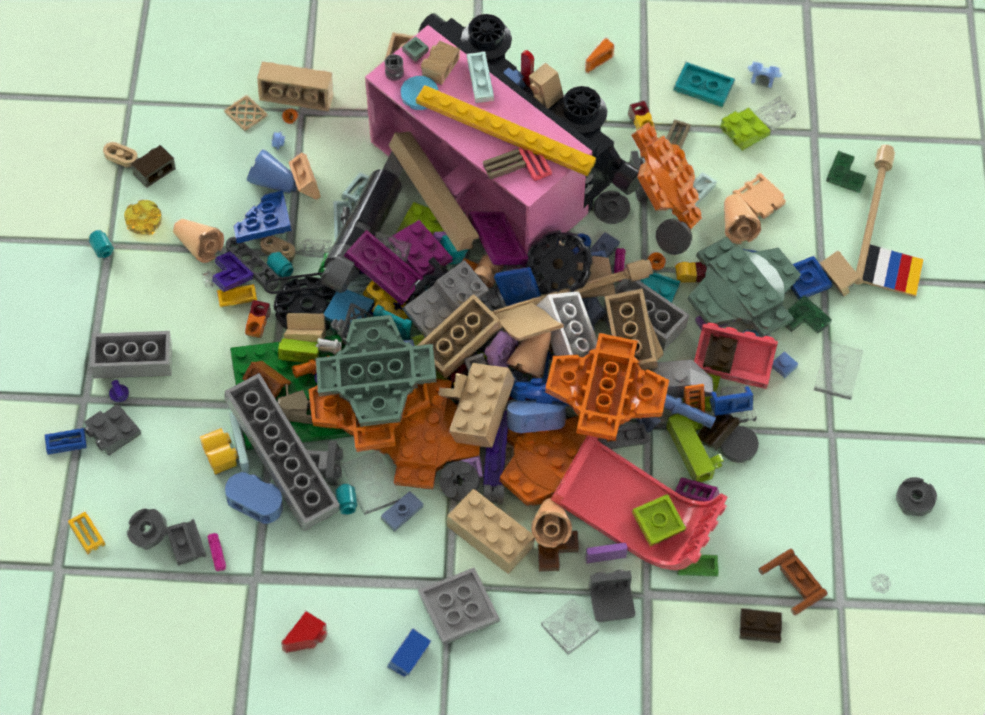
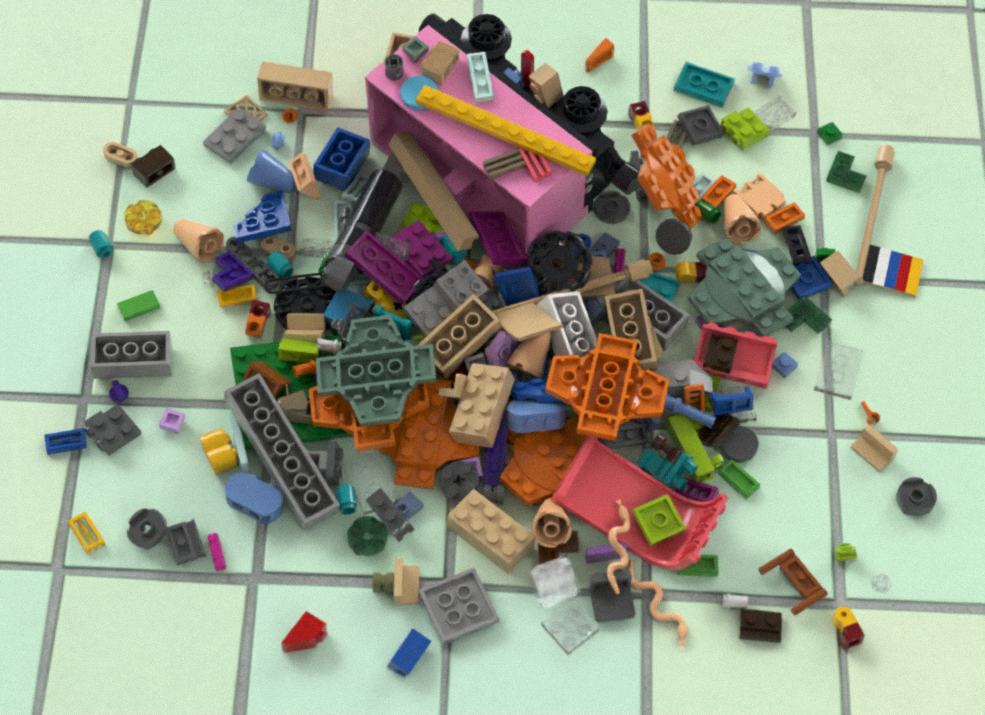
(138, 305): none -> bright green tile
(172, 421): none -> lavender plate
(234, 135): none -> light grey plate
(341, 159): none -> blue brick
(367, 547): none -> clear green plate
(383, 582): none -> olive wheel
(389, 514): none -> dark grey plate
(406, 583): none -> tan panel
(554, 582): none -> clear plate
(624, 516): none -> light nougat animal
(672, 467): none -> teal hips
(682, 629): none -> light nougat animal
(700, 125): none -> dark grey tile
(708, 212): none -> green cone
(719, 191): none -> orange plate
(736, 601): none -> white pin
(739, 479): none -> bright green tile
(784, 218): none -> orange plate
(796, 245): none -> black plate
(823, 253): none -> green plate
(829, 133): none -> green plate
(845, 552): none -> lime plate
(849, 627): none -> leg
(870, 414): none -> orange hand
(874, 448): none -> tan panel

